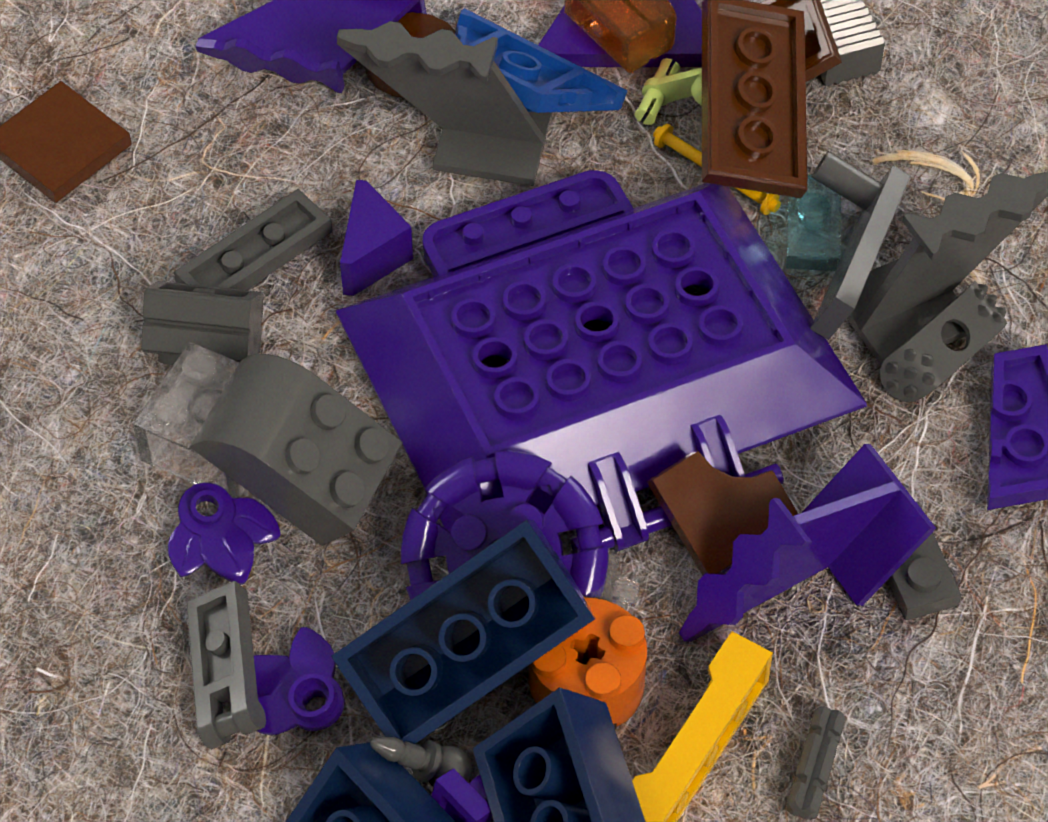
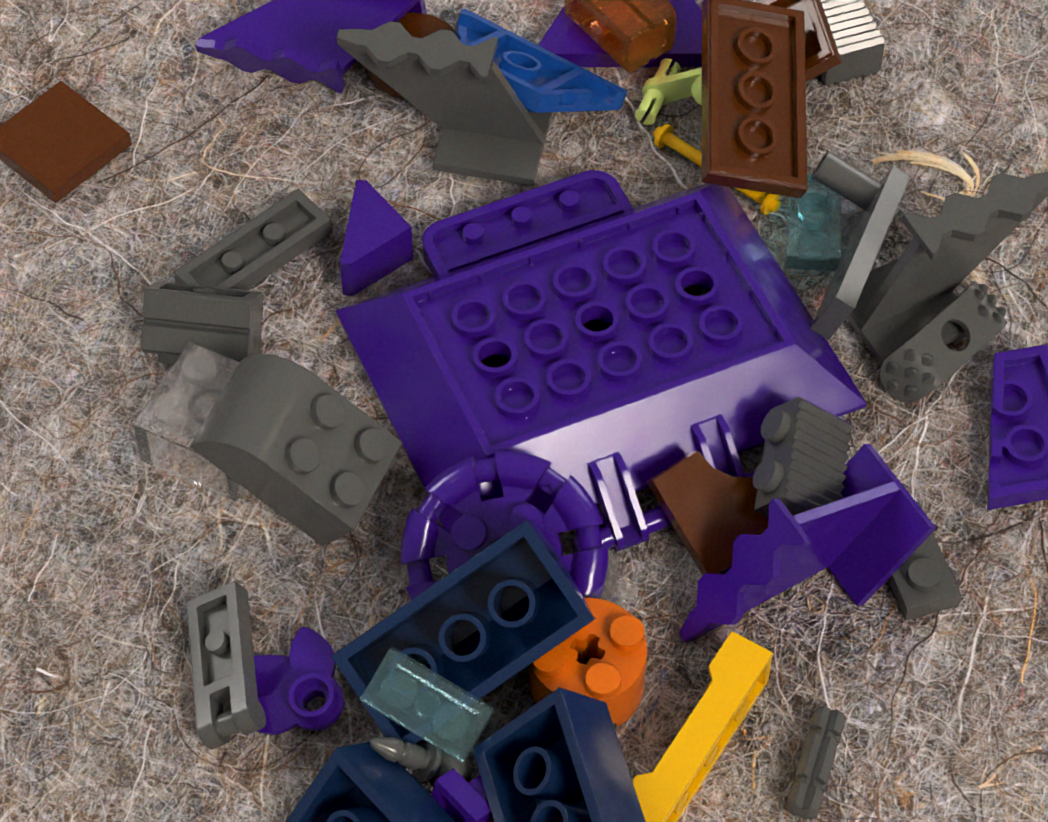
(219, 540): dark purple plate -> none
(427, 704): none -> clear light blue plate
(801, 457): none -> dark grey brick

